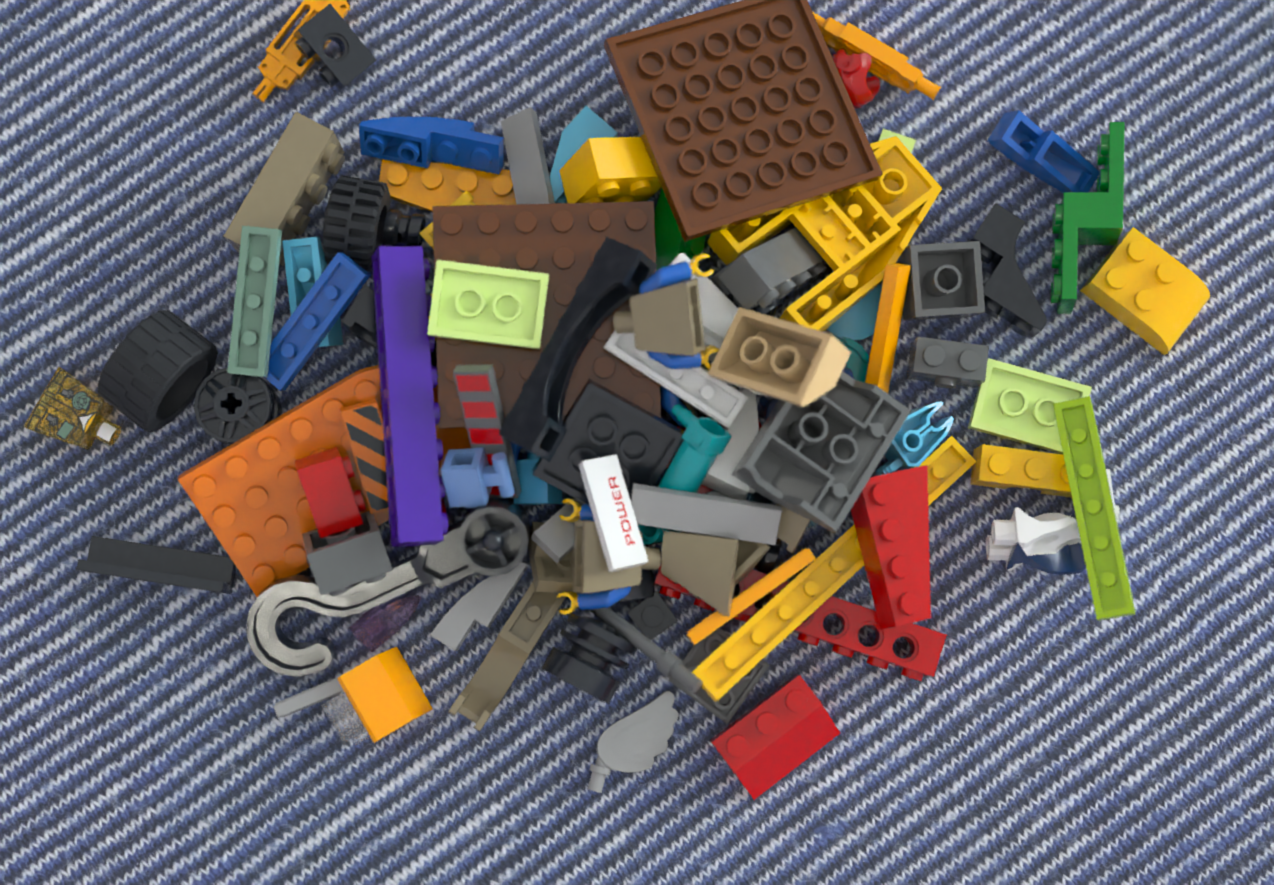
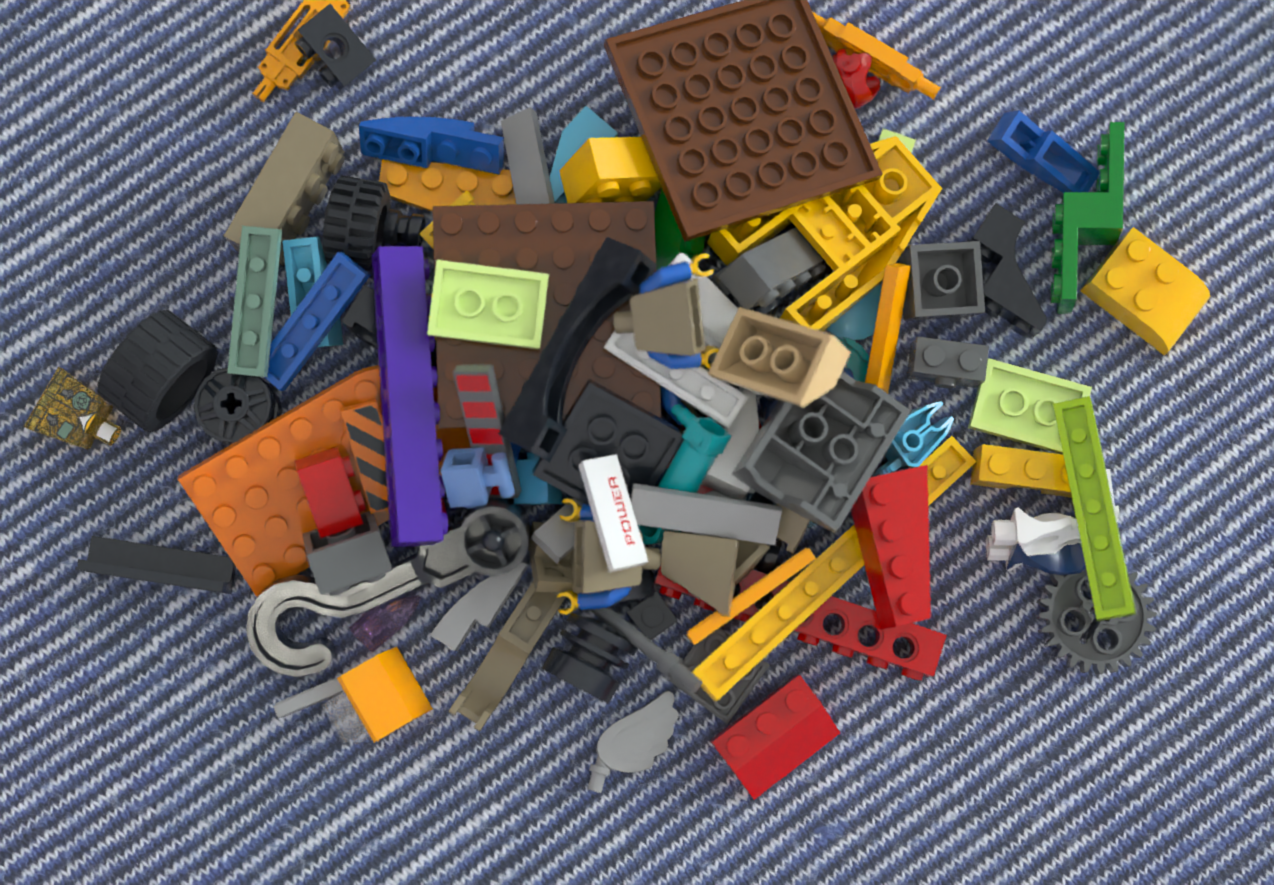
(1124, 632): none -> dark grey gear

